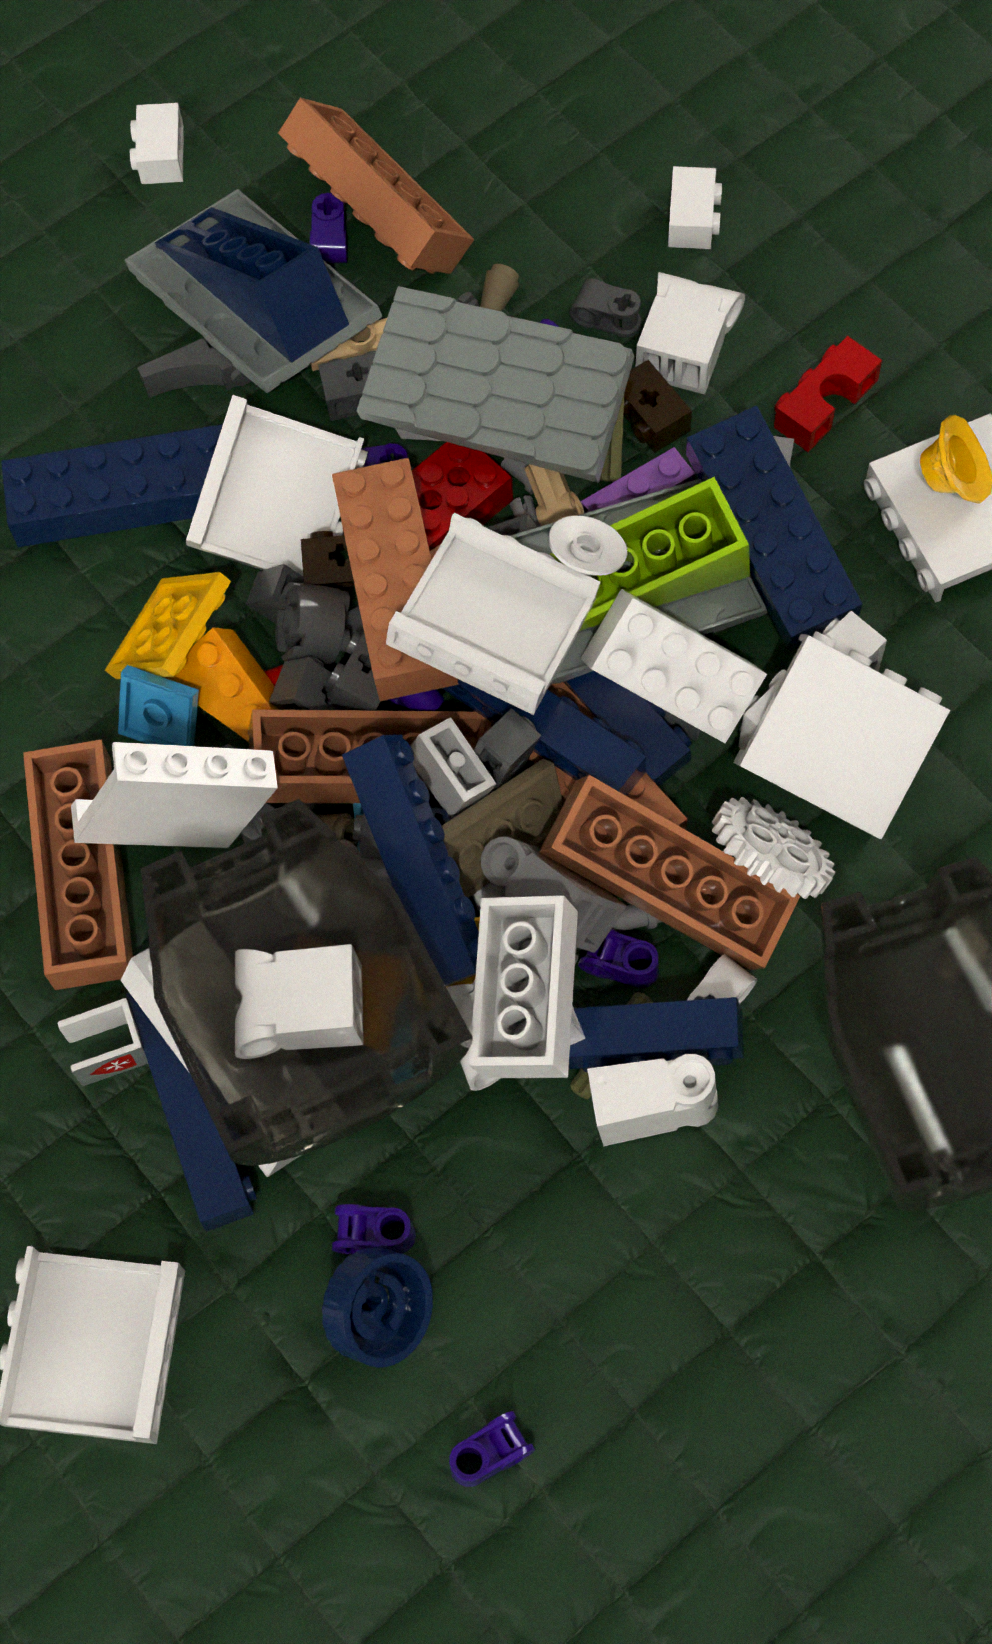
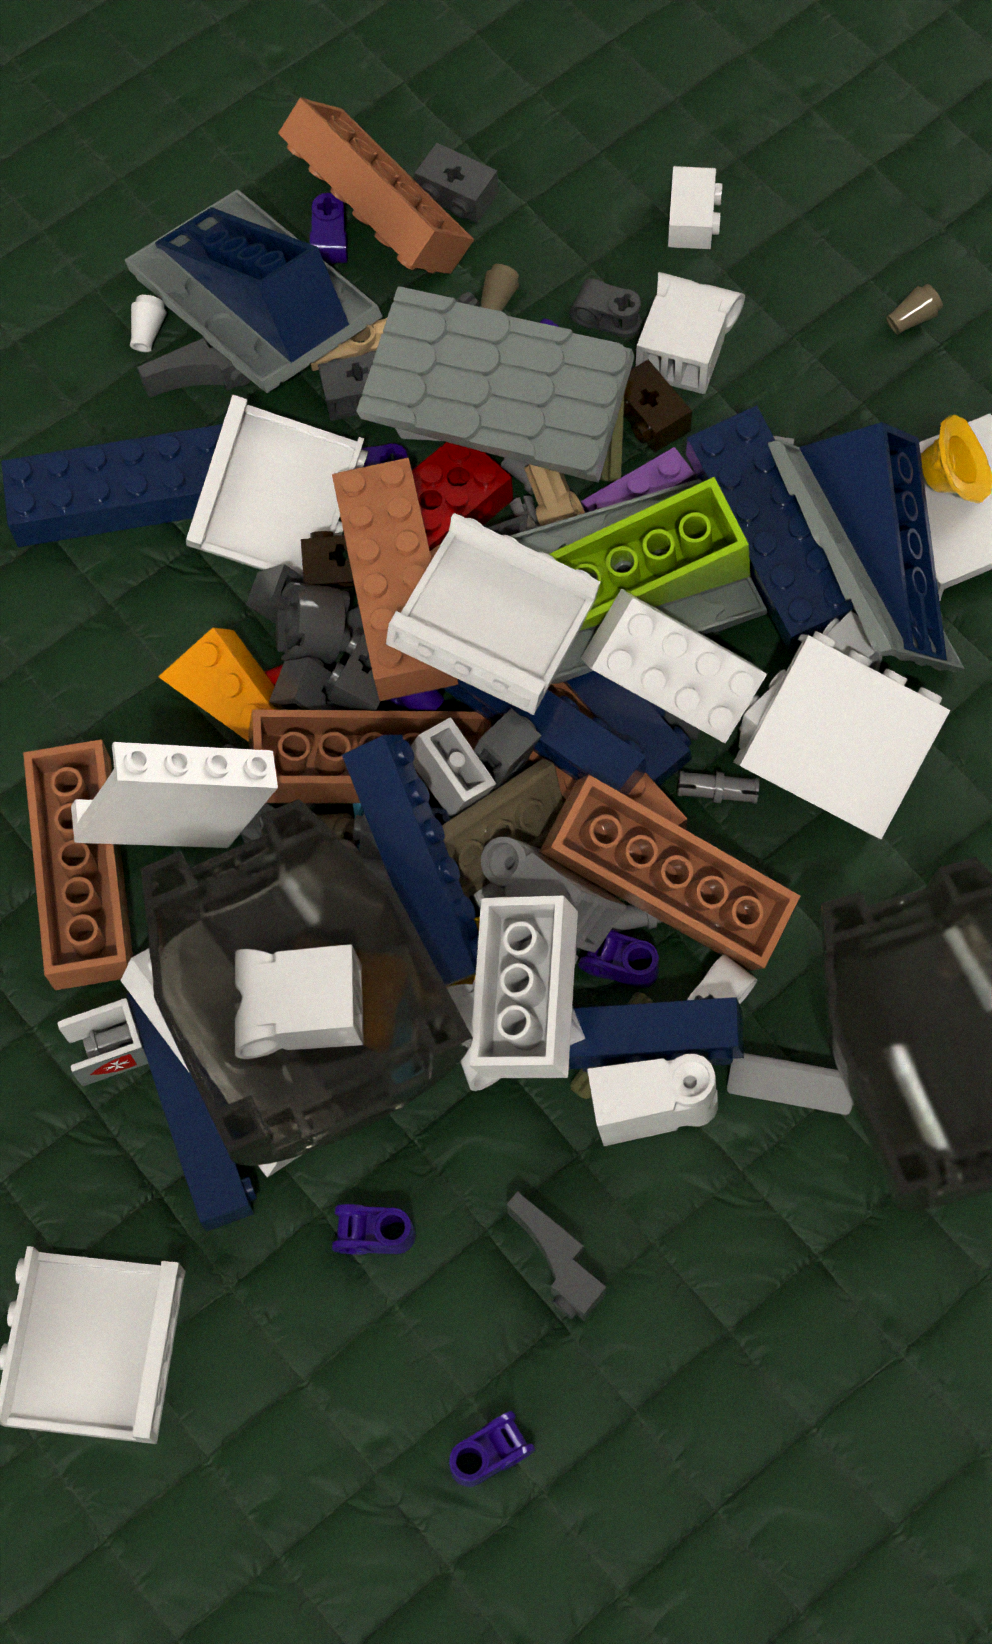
(107, 1041): none -> light grey pin
(146, 320): none -> white cone
(156, 709): dark azure plate -> none
(158, 143): white brick -> none
(170, 624): yellow plate -> none
(357, 1304): dark blue piece -> none
(458, 182): none -> dark grey brick
(574, 1287): none -> dark grey slope
(587, 545): white dish -> none
(718, 787): none -> light grey pin
(773, 848): white gear -> none
(789, 1083): none -> light grey slope
(843, 371): red arch -> none
(872, 520): none -> dark blue piece
(915, 309): none -> dark tan cone

